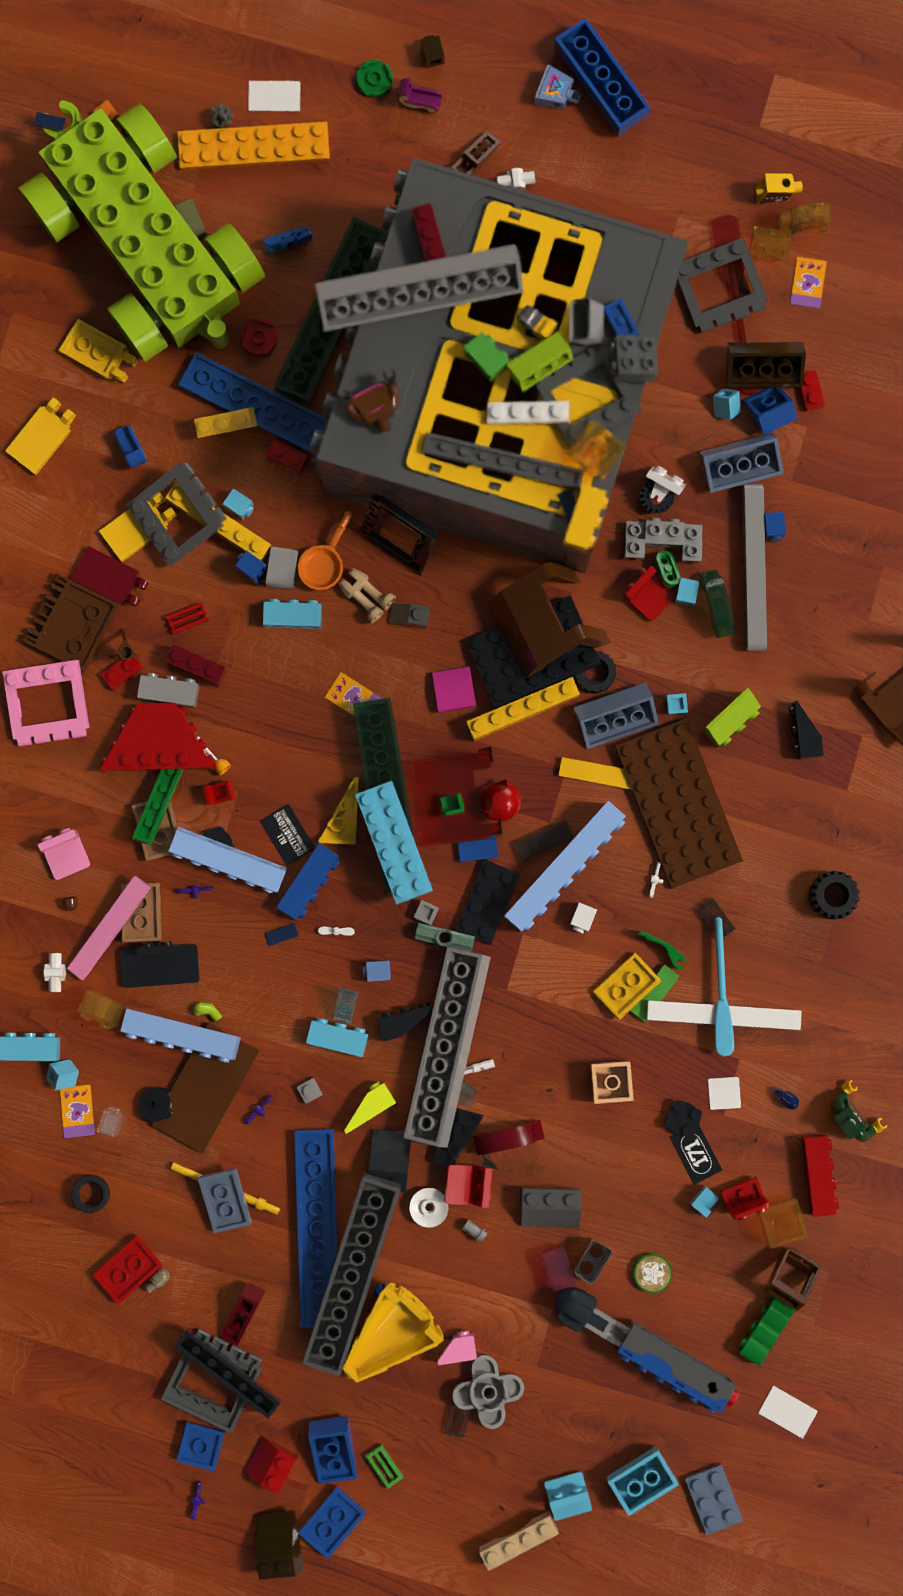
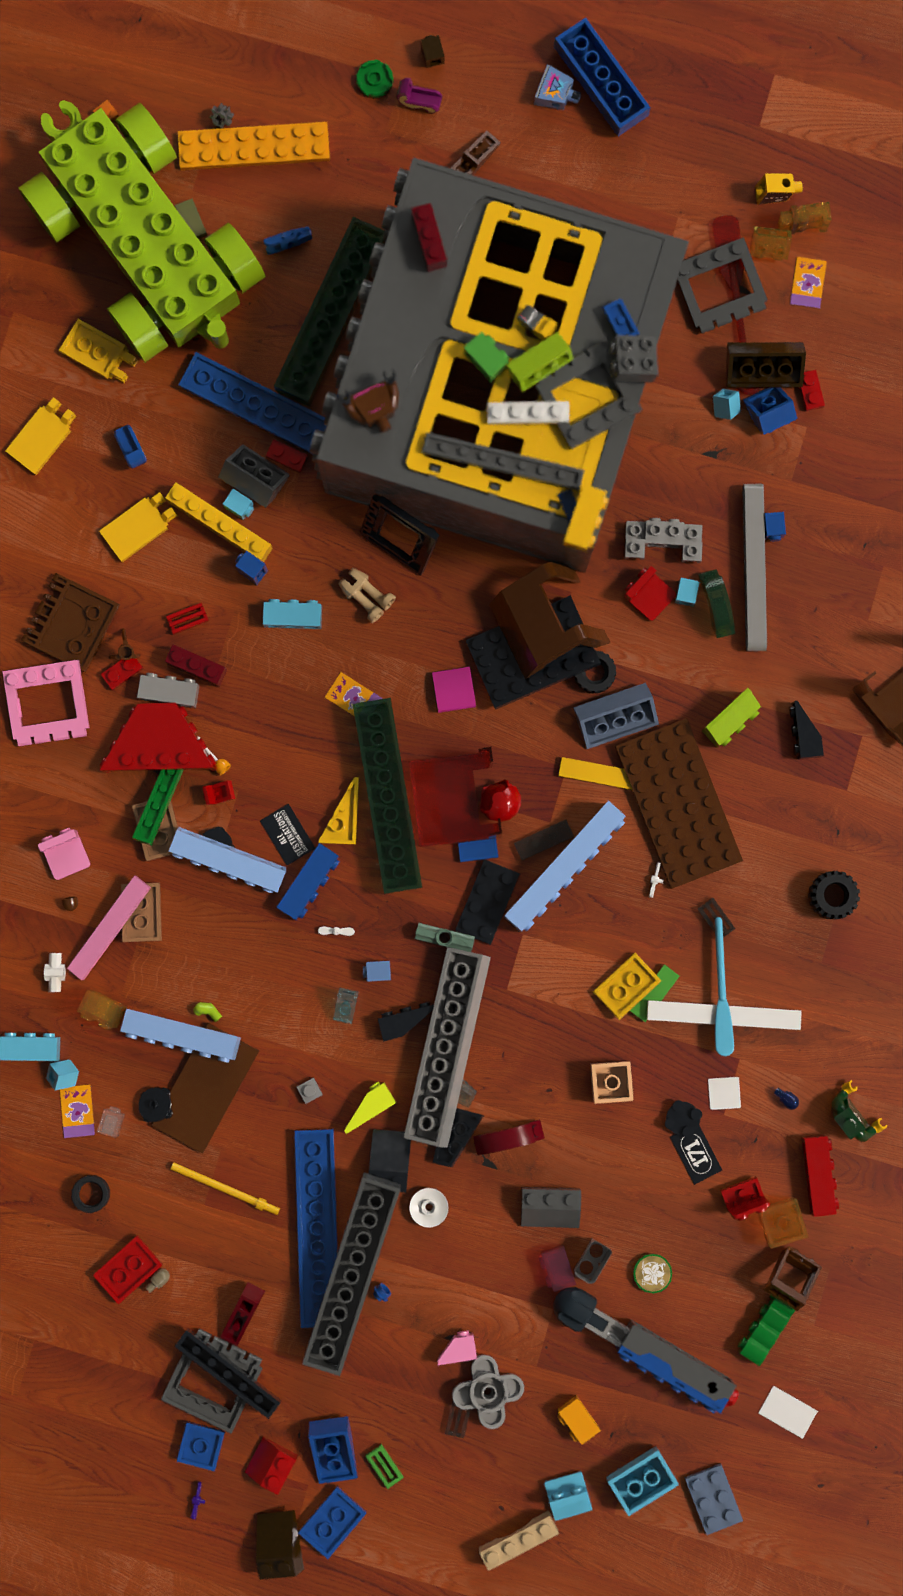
(49, 121): dark blue window -> none
(108, 577): dark red tile -> none
(154, 528): dark grey hinge -> none
(159, 965): black bracket -> none
(194, 890): dark purple piece -> none
(225, 422): yellow brick -> none
(225, 1200): sand blue plate -> none
(253, 475): none -> dark grey slope
(258, 337): red tile -> none
(258, 1110): dark purple piece -> none
(274, 95): white sticker -> none
(281, 934): dark blue window -> none
(282, 568): light grey piece -> none
(321, 565): orange piece -> none
(337, 1037): medium azure brick -> none
(392, 1334): yellow cone -> none
(394, 842): medium azure brick -> none
(410, 615): dark grey slope -> none
(419, 287): light grey brick -> none
(426, 912): light grey plate -> none
(452, 805): green panel -> none
(468, 1185): red bracket -> none
(475, 1231): light grey pin -> none
(480, 1066): white pin -> none
(517, 178): white axle -> none
(523, 709): yellow brick -> none
(578, 1420): none -> light orange brick
(580, 319): light grey piece -> none
(583, 918): white brick -> none
(596, 450): clear yellow brick -> none
(660, 491): plate -> none
(667, 570): green plate -> none
(674, 954): green arm -> none
(677, 704): medium azure panel -> none
(704, 1201): medium azure panel -> none
(741, 462): sand blue slope -> none

